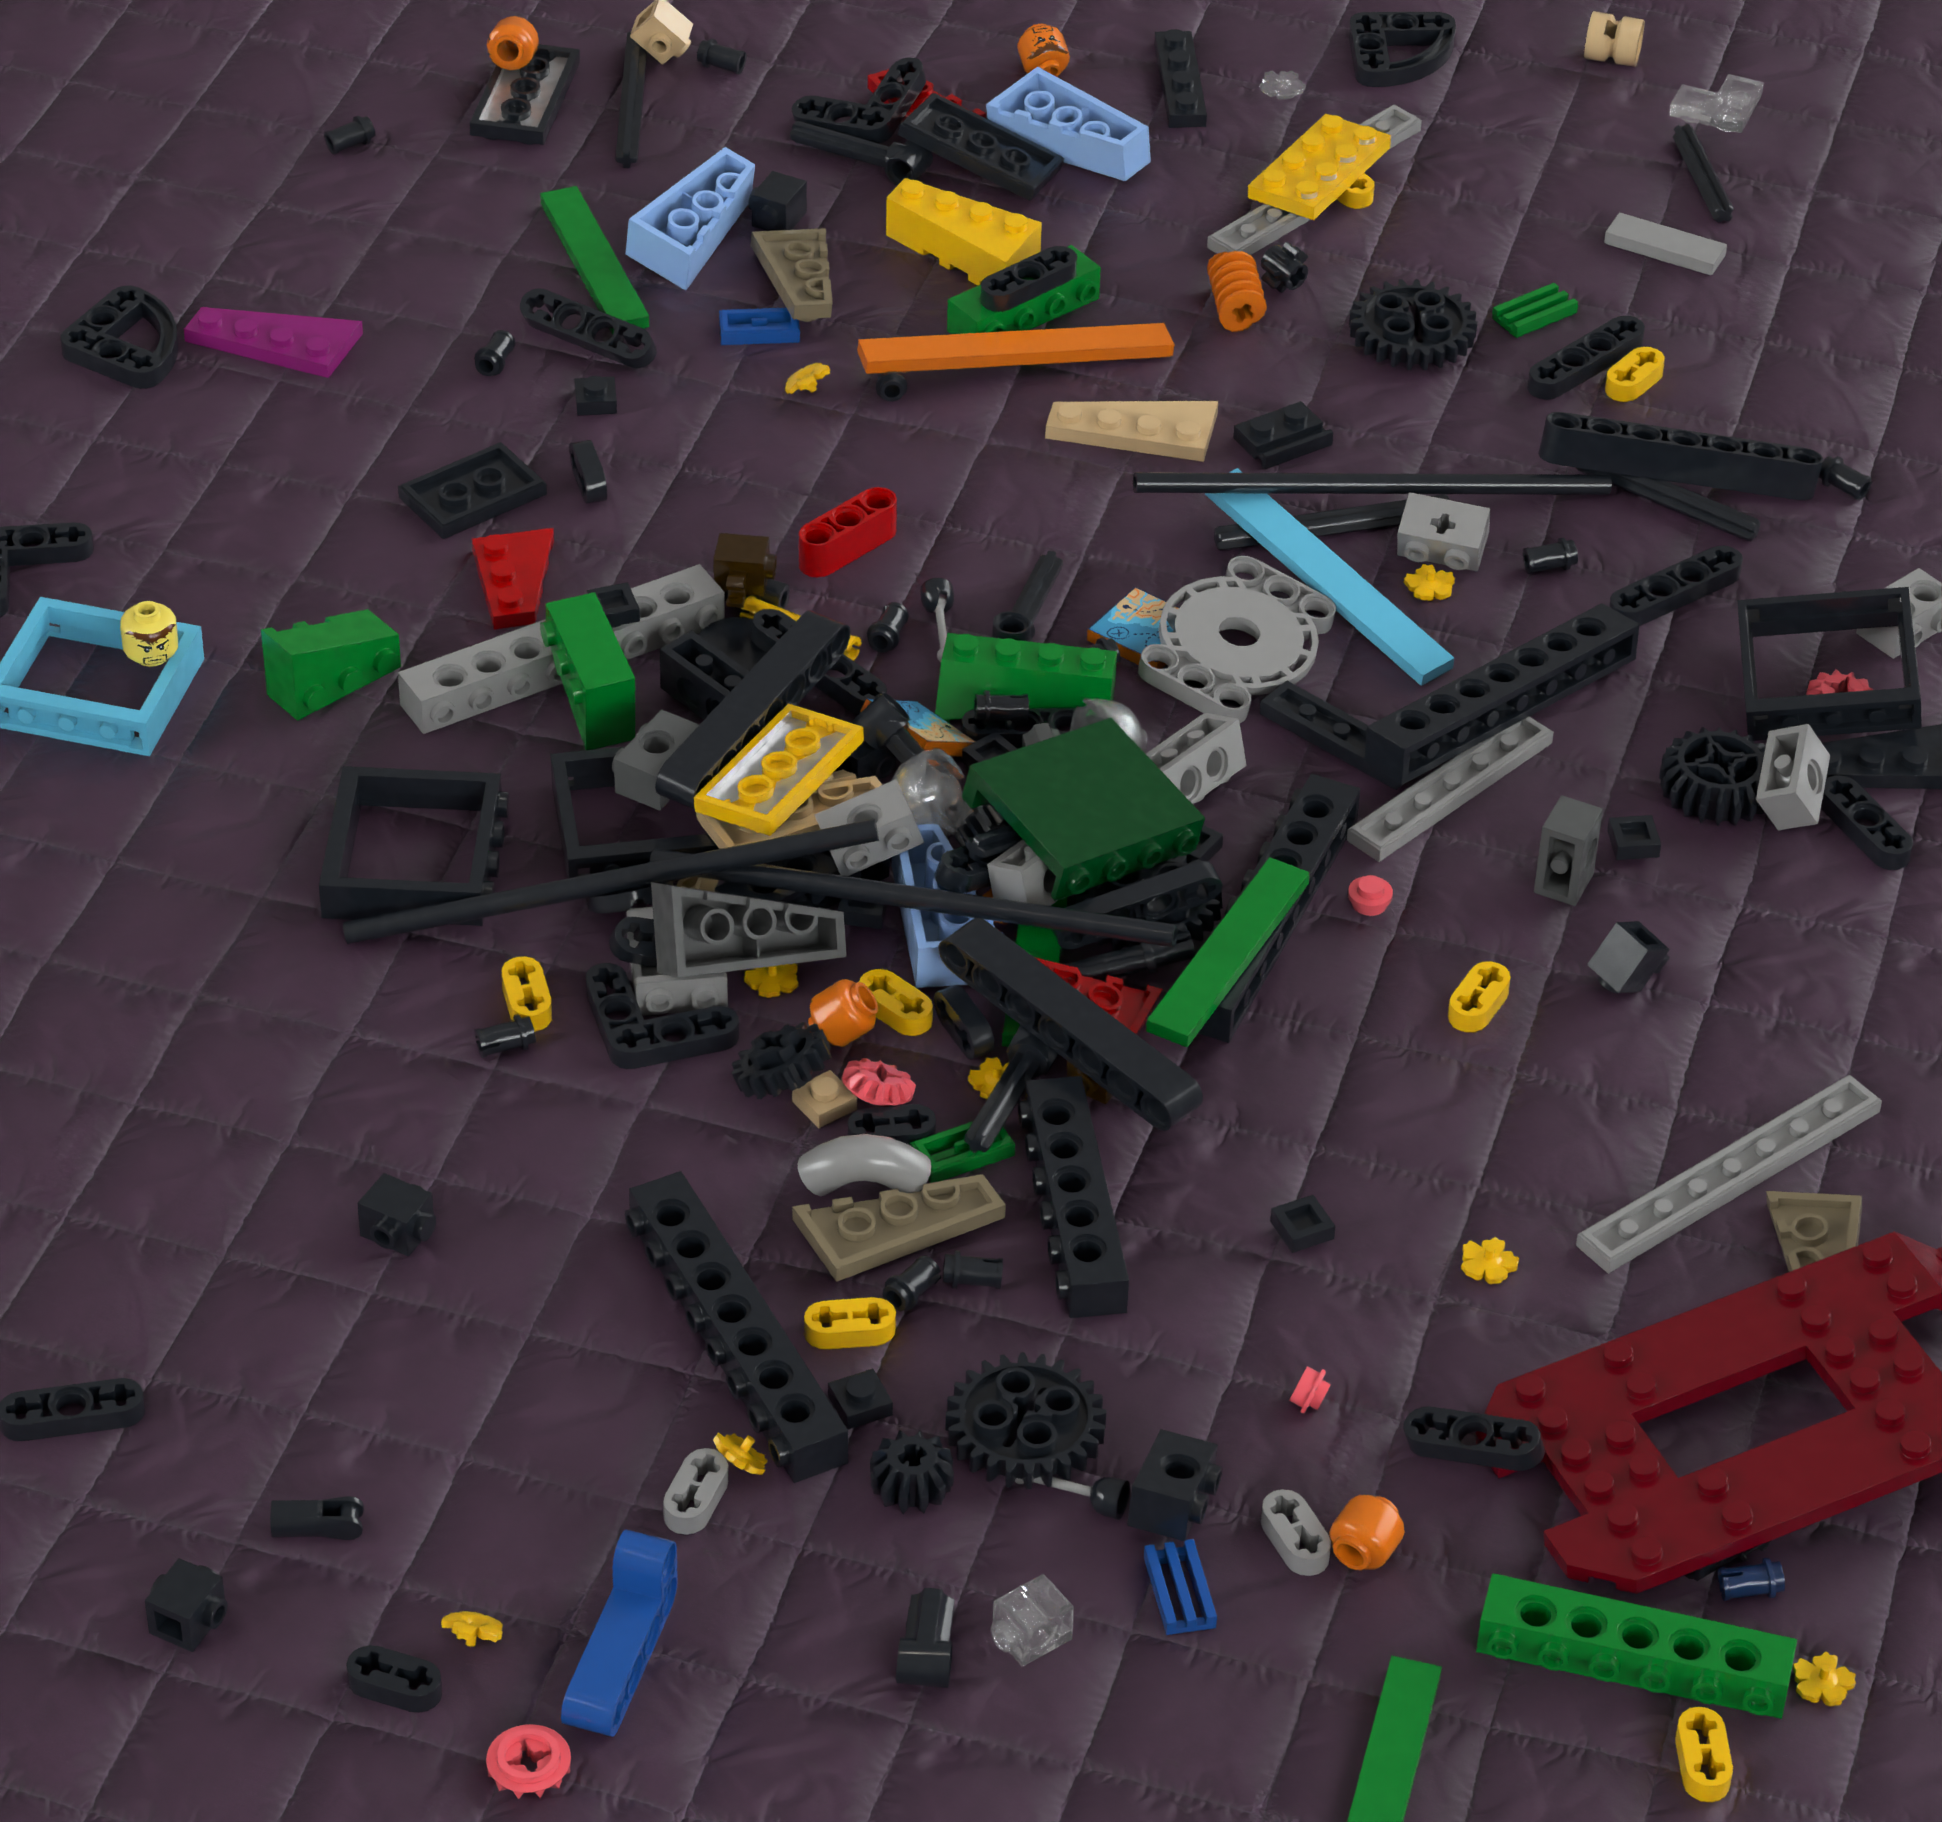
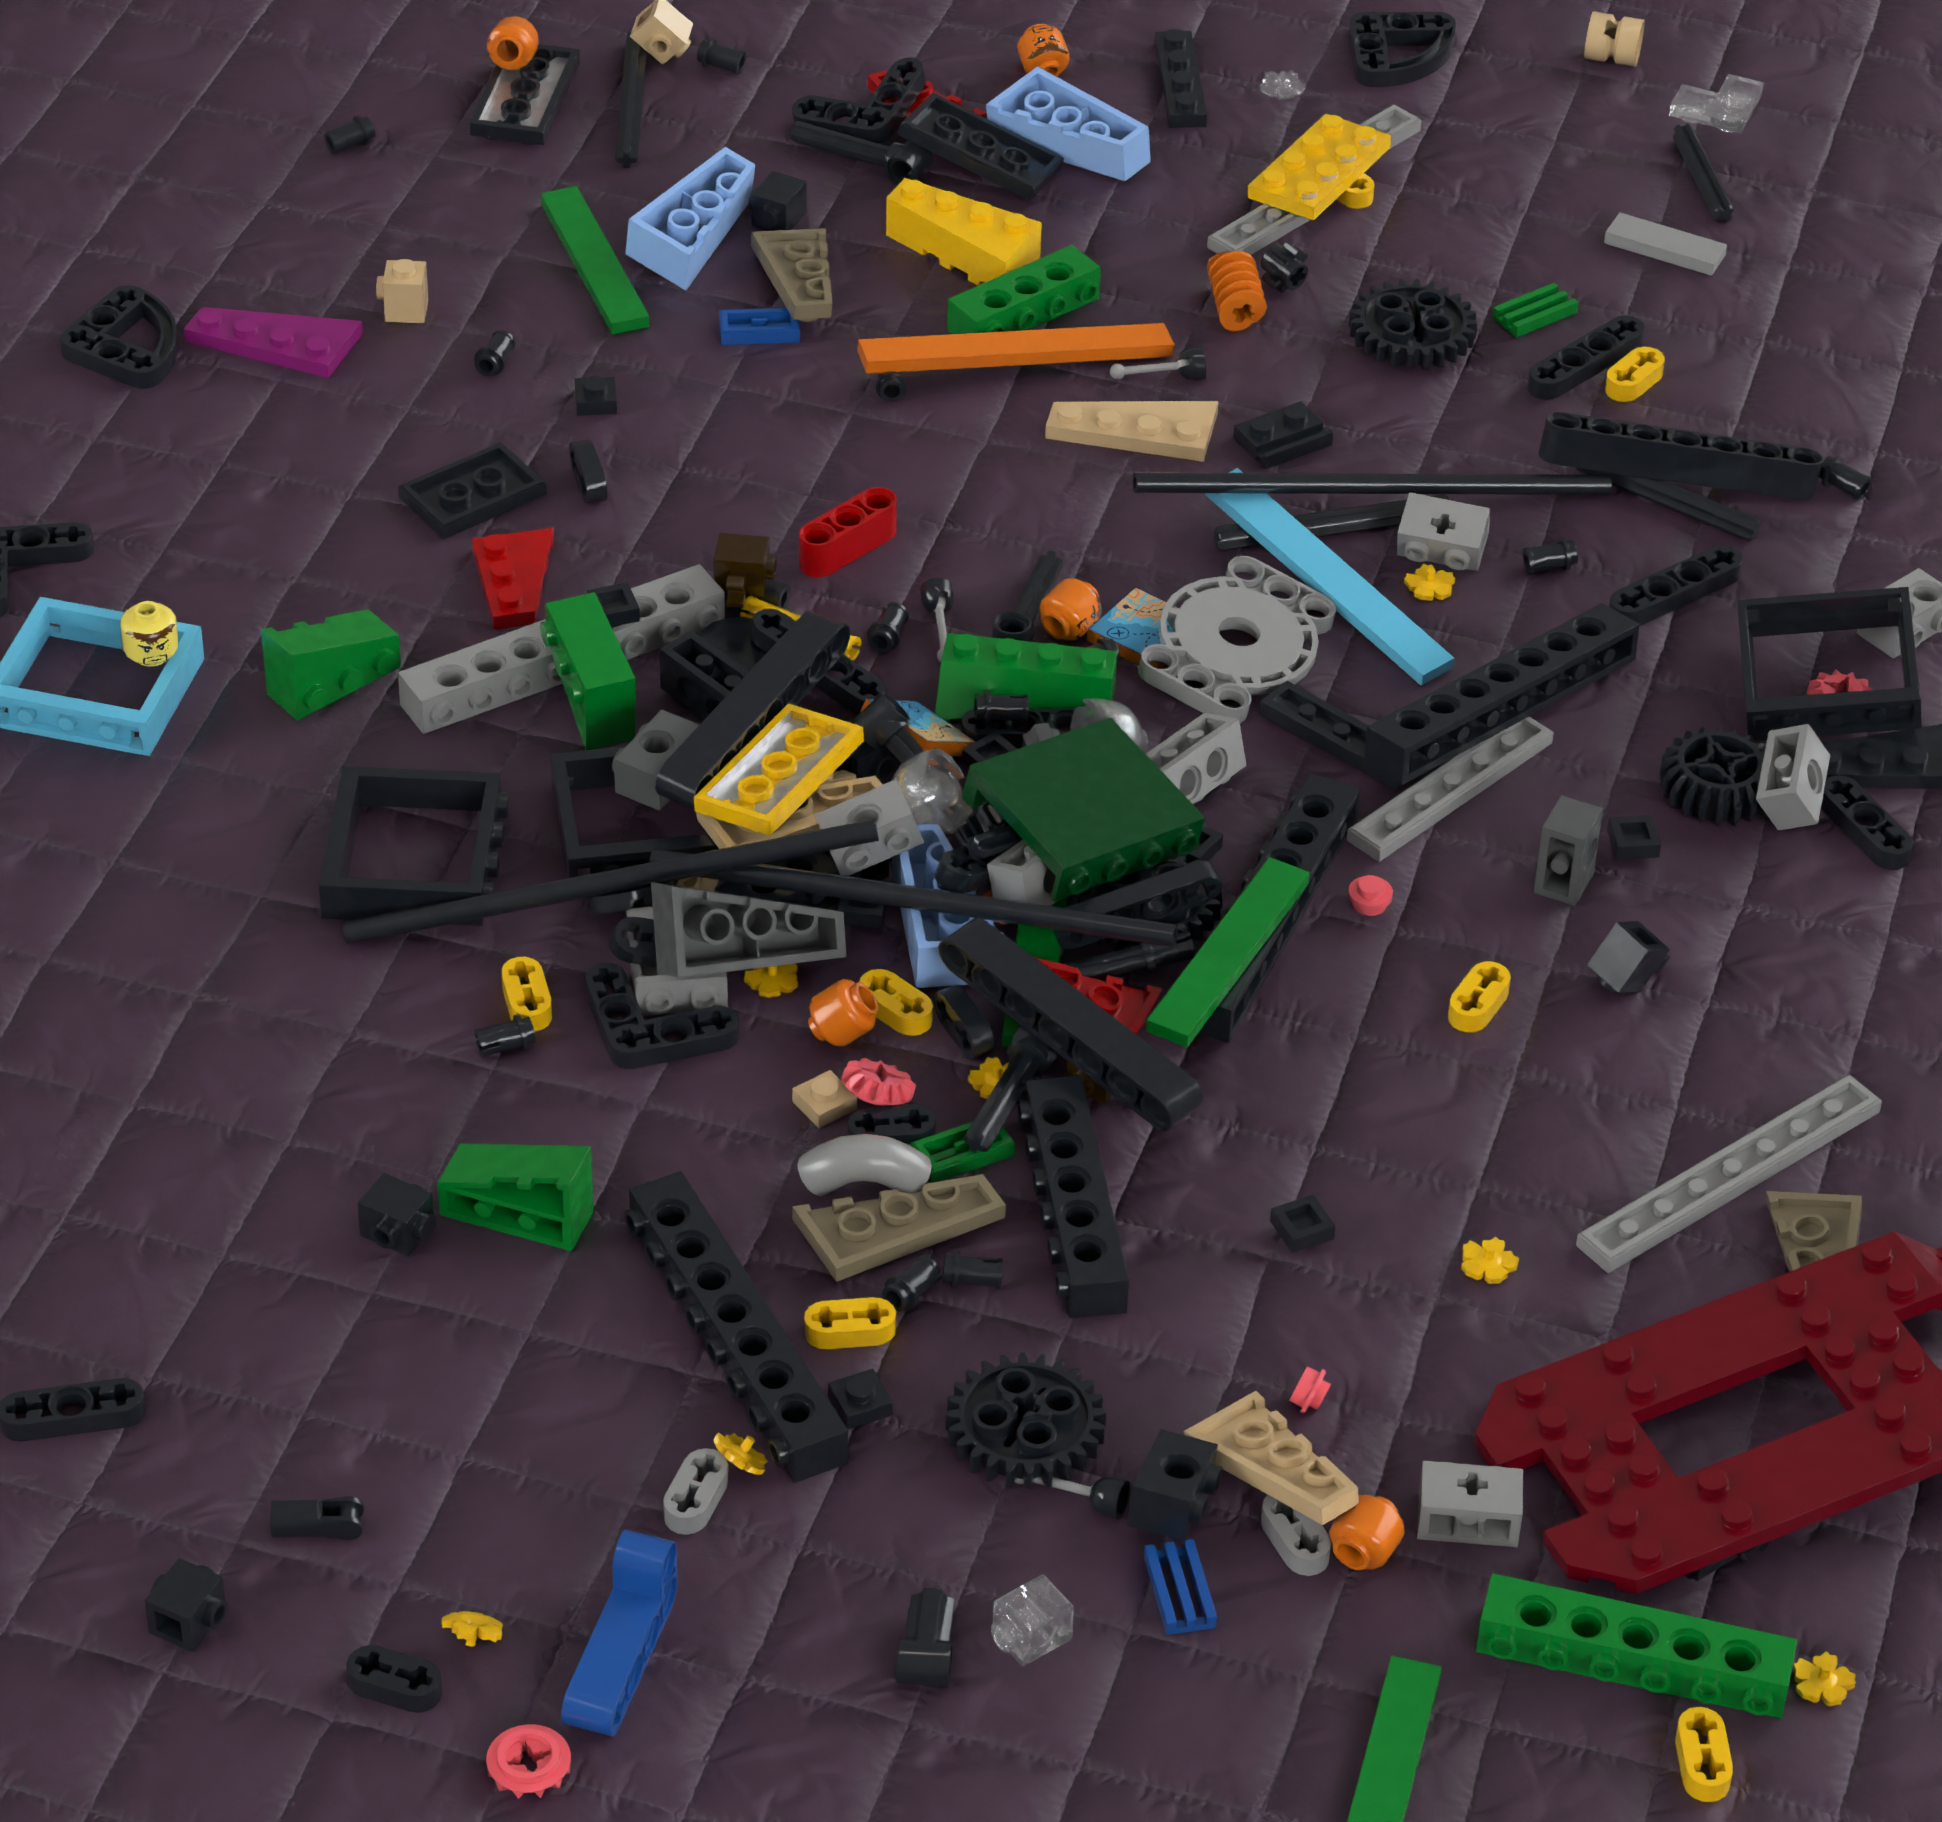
(404, 291): none -> tan brick
(521, 1190): none -> green wedge
(585, 332): black beam -> none
(781, 1060): black gear -> none
(806, 378): yellow plant -> none
(911, 1471): black gear -> none
(1049, 267): black beam -> none
(1070, 609): none -> orange head
(1189, 364): none -> hinge
(1272, 1459): none -> tan wing
(1470, 1504): none -> light grey brick
(1490, 1452): black beam -> none
(1752, 1580): dark blue pin -> none

